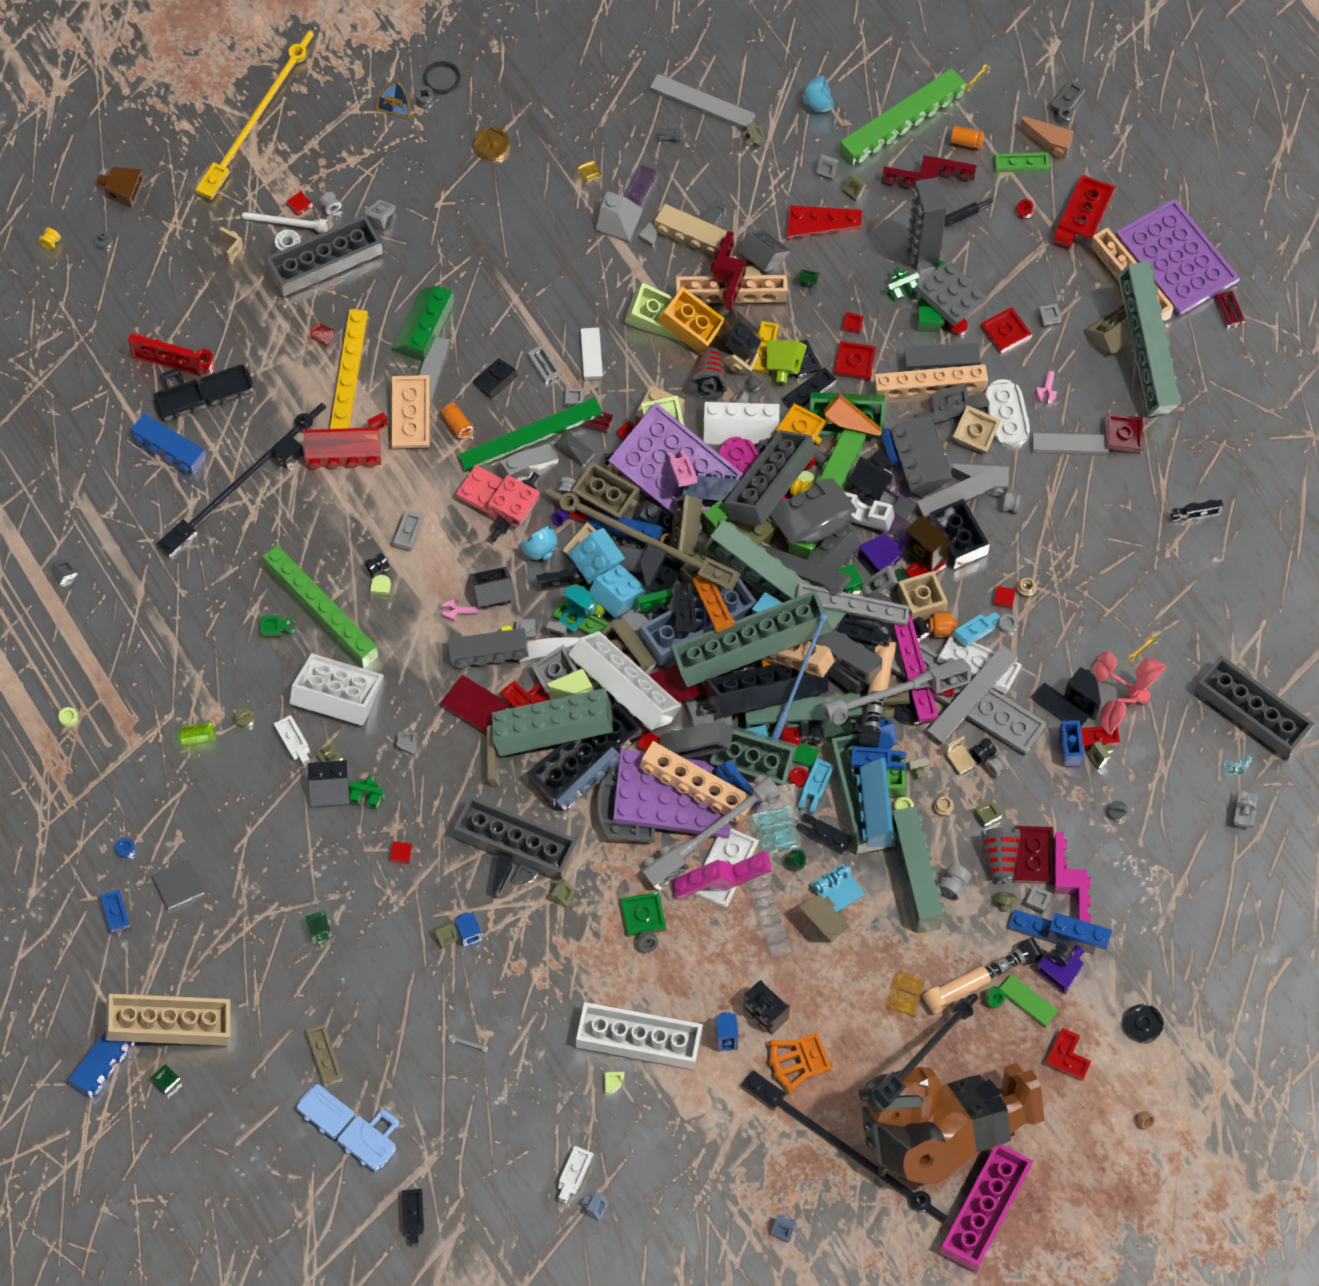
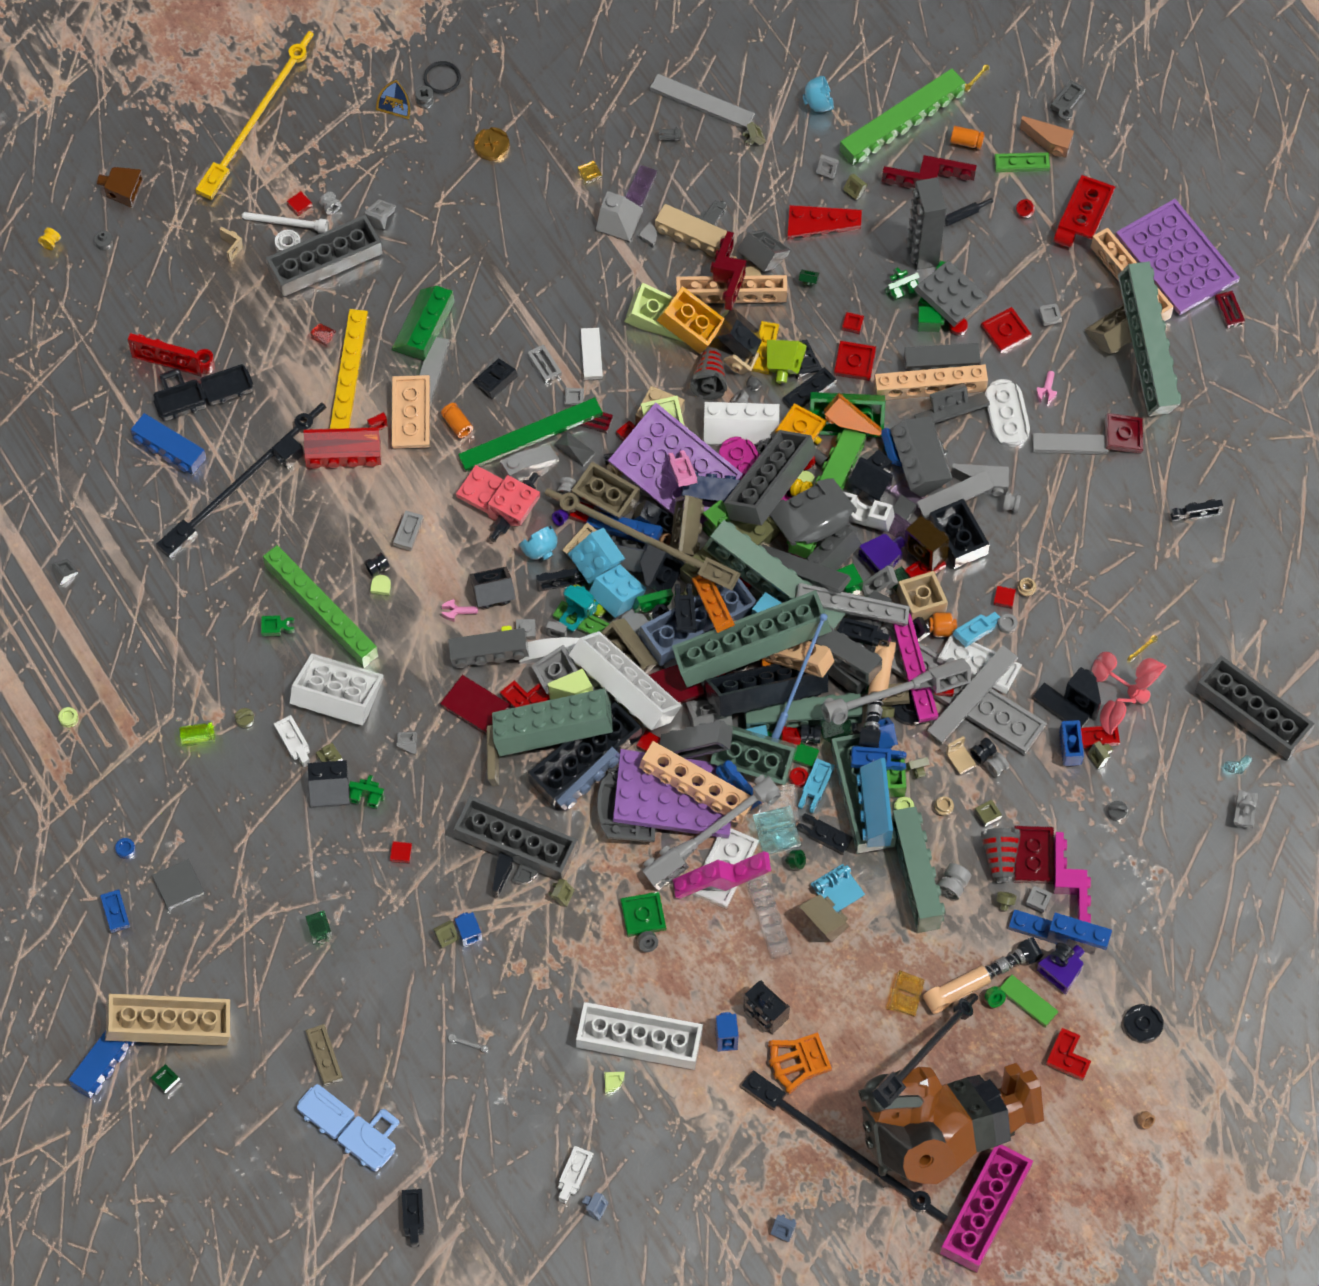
(976, 430): tan slope -> none

